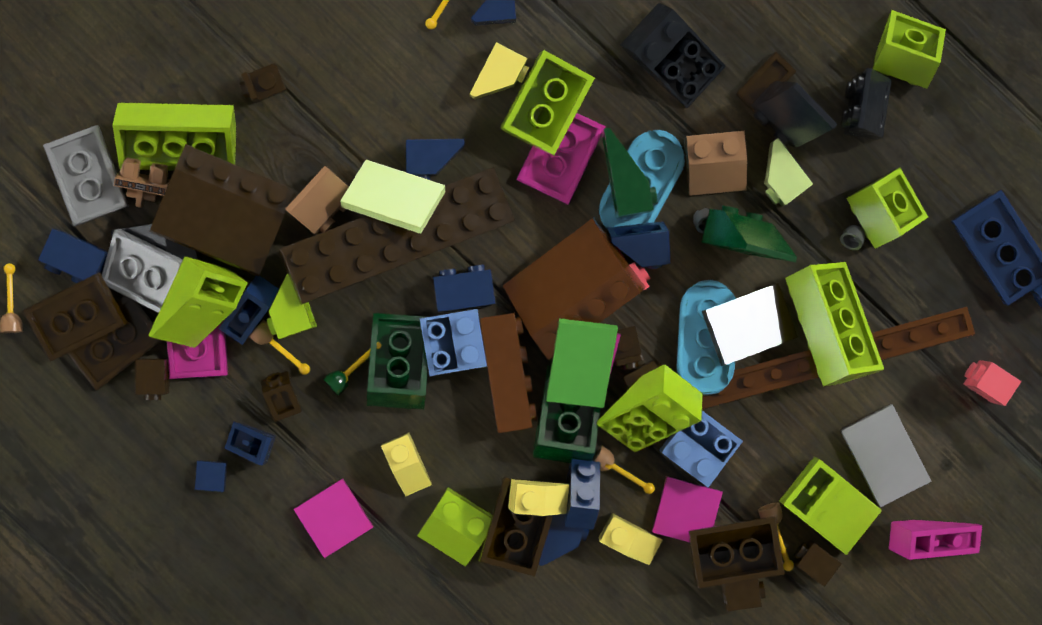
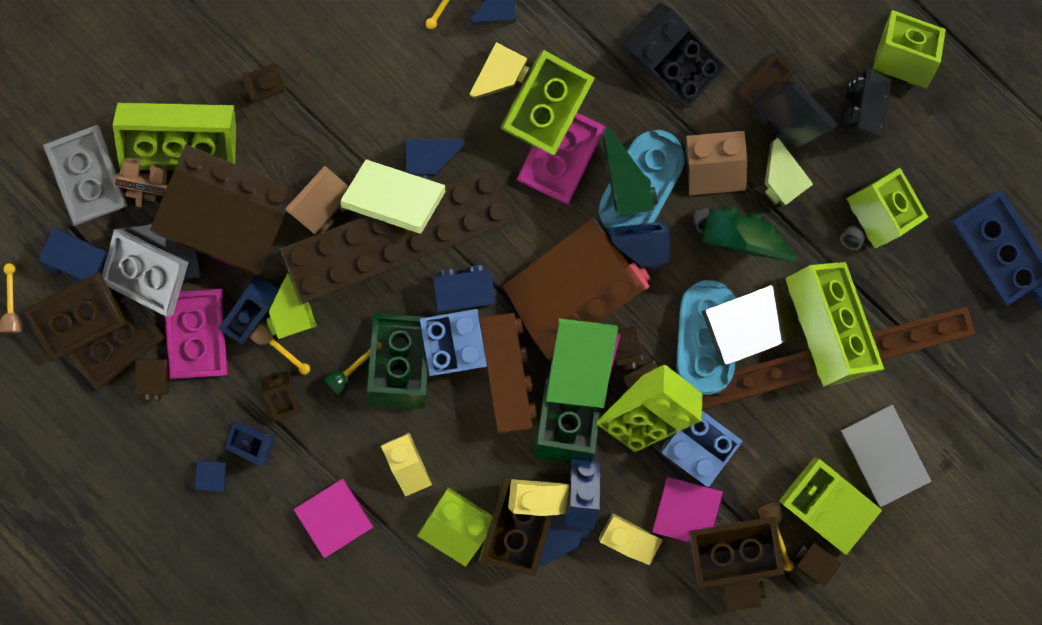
(197, 302): lime slope -> none
(607, 461): hinge -> none
(934, 538): dark pink slope -> none
(991, 382): coral brick -> none

